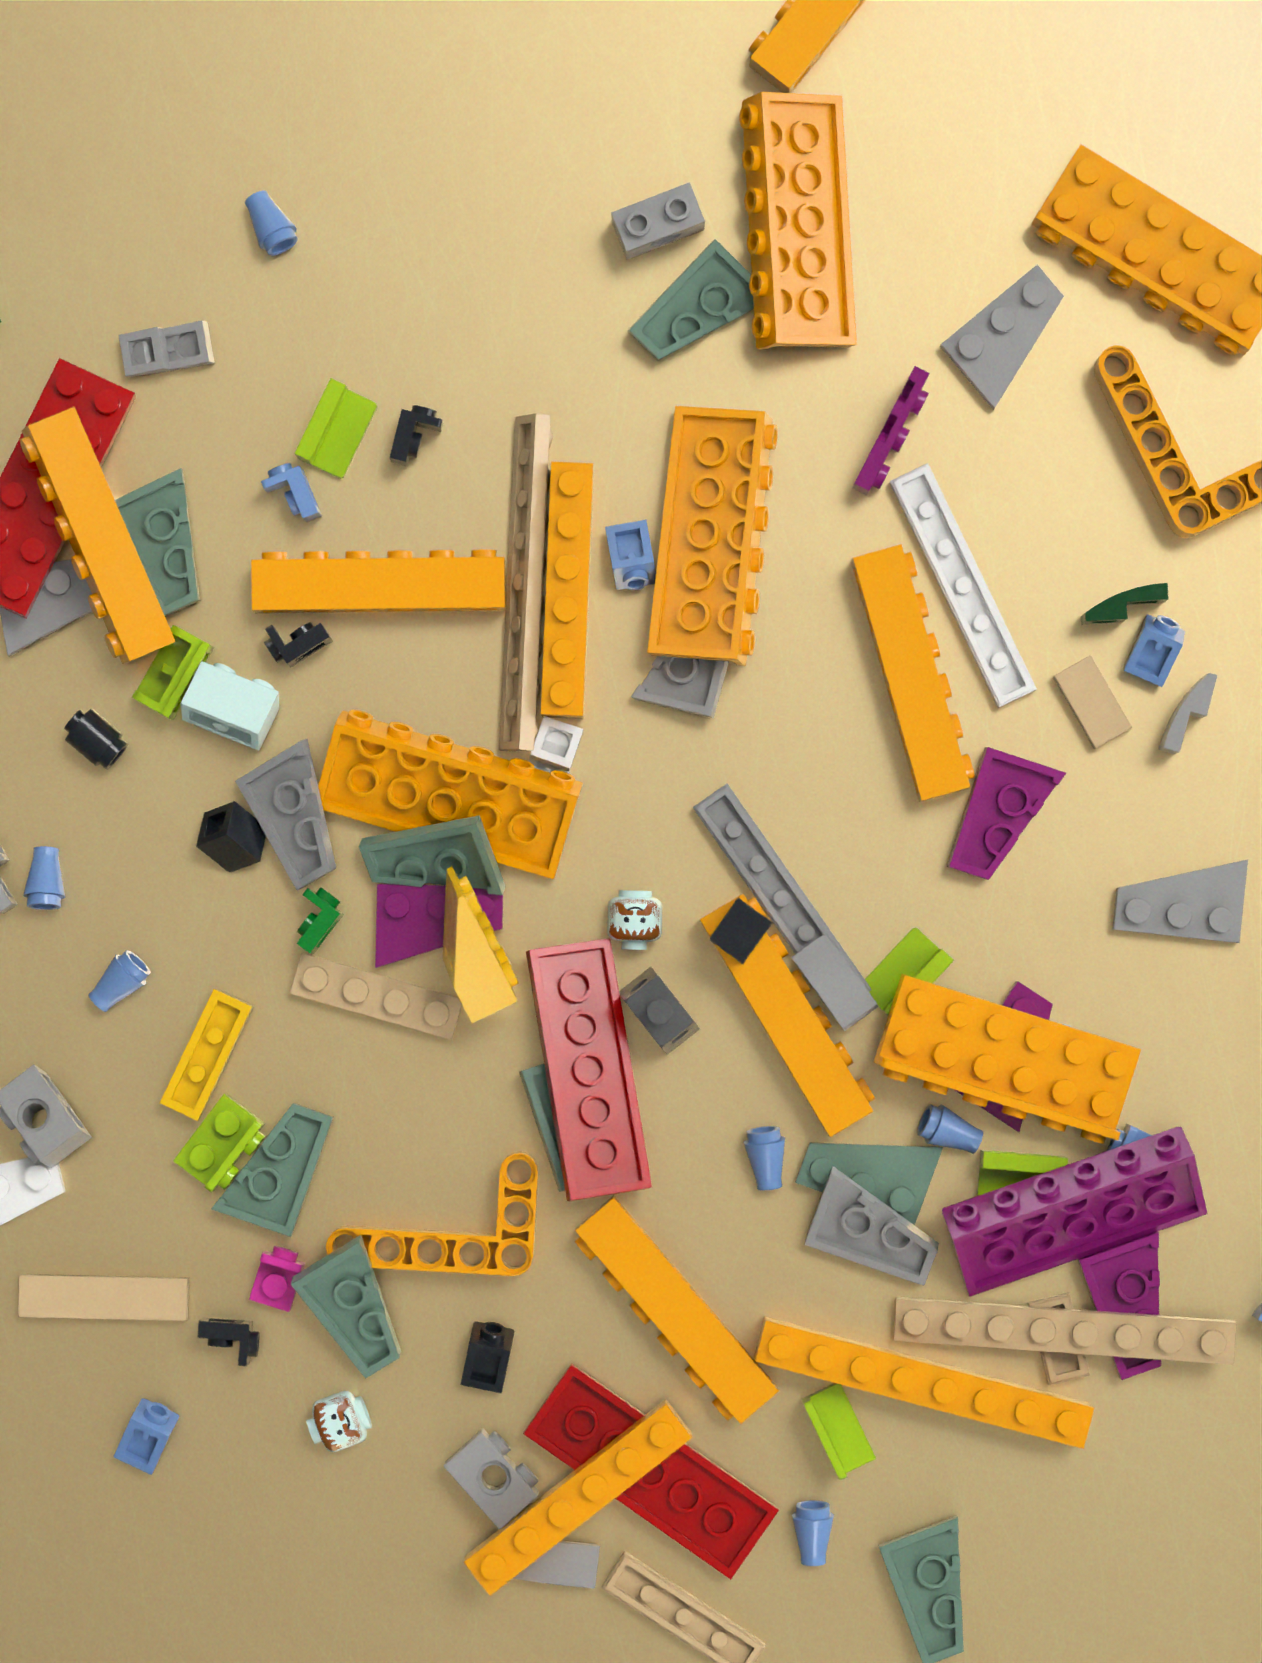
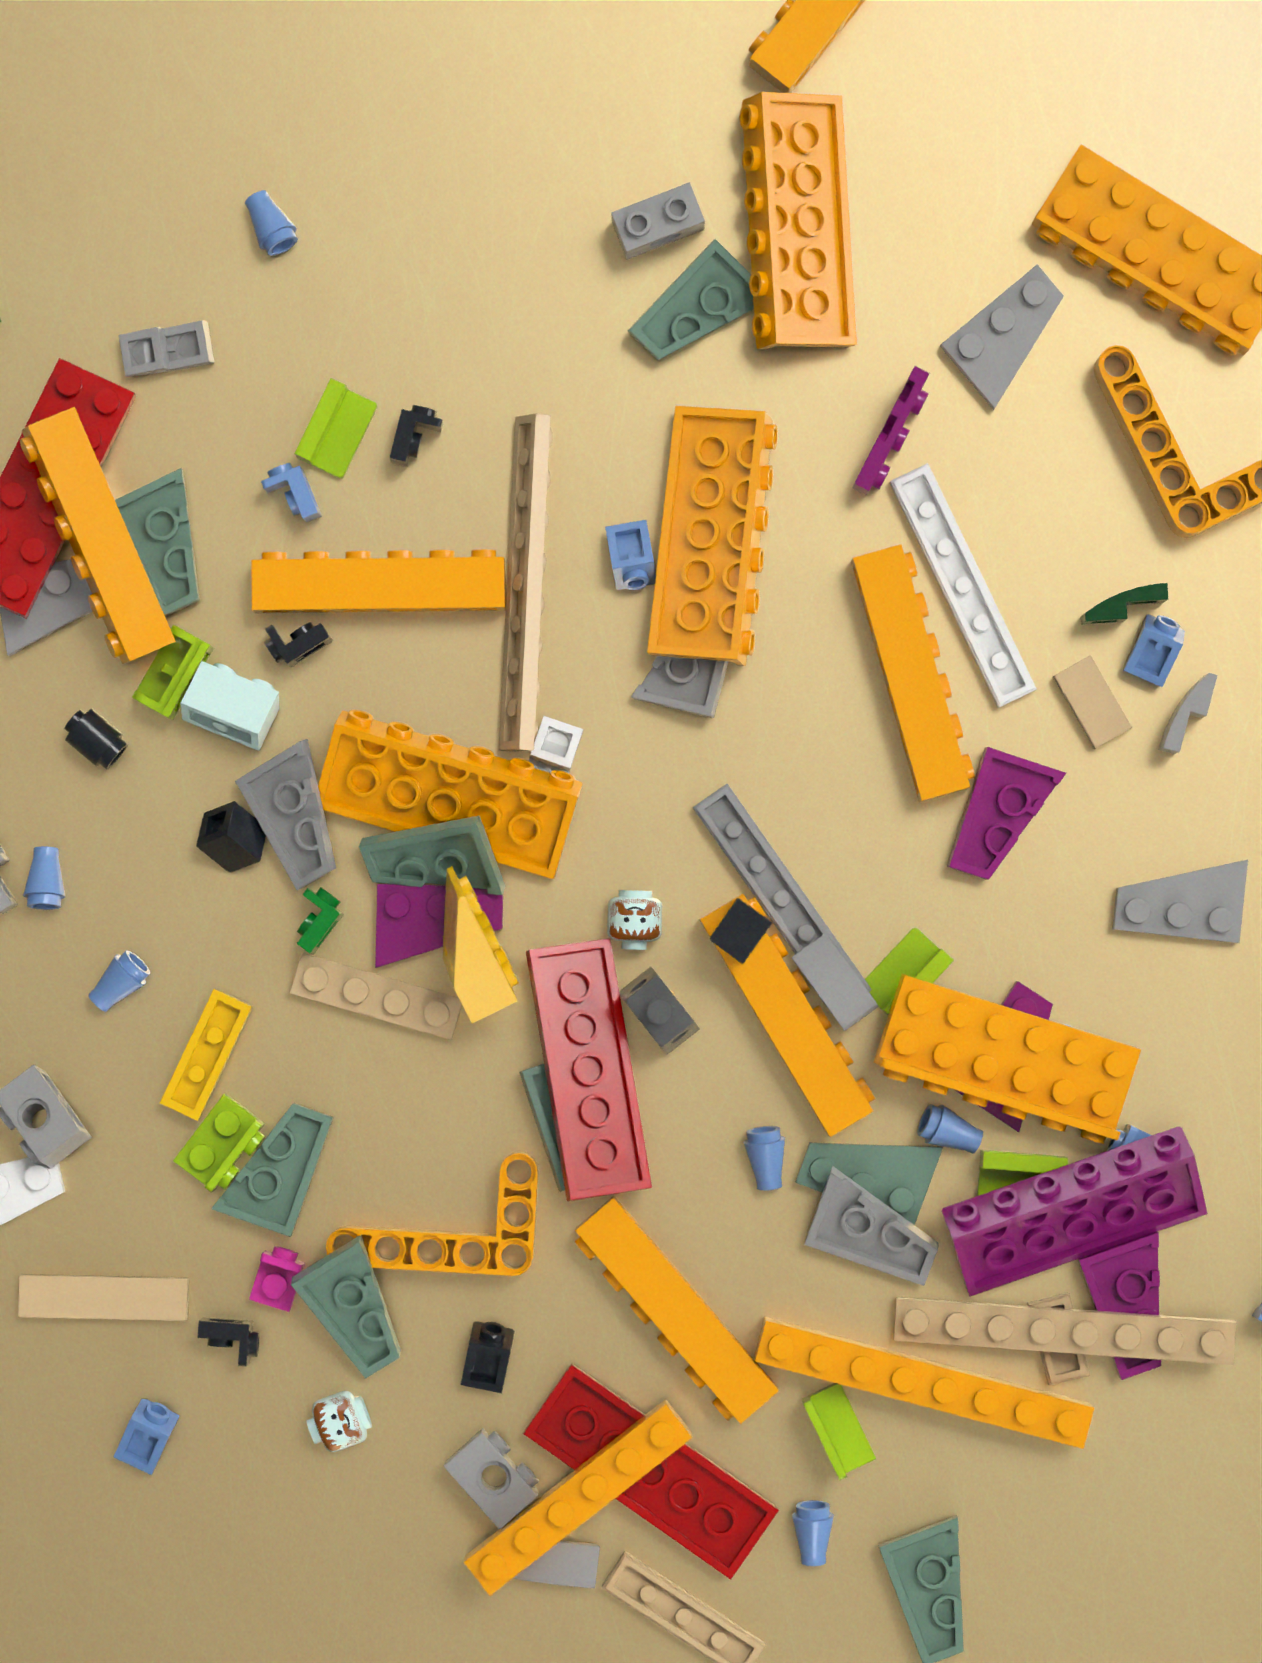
(567, 590): light orange brick -> none

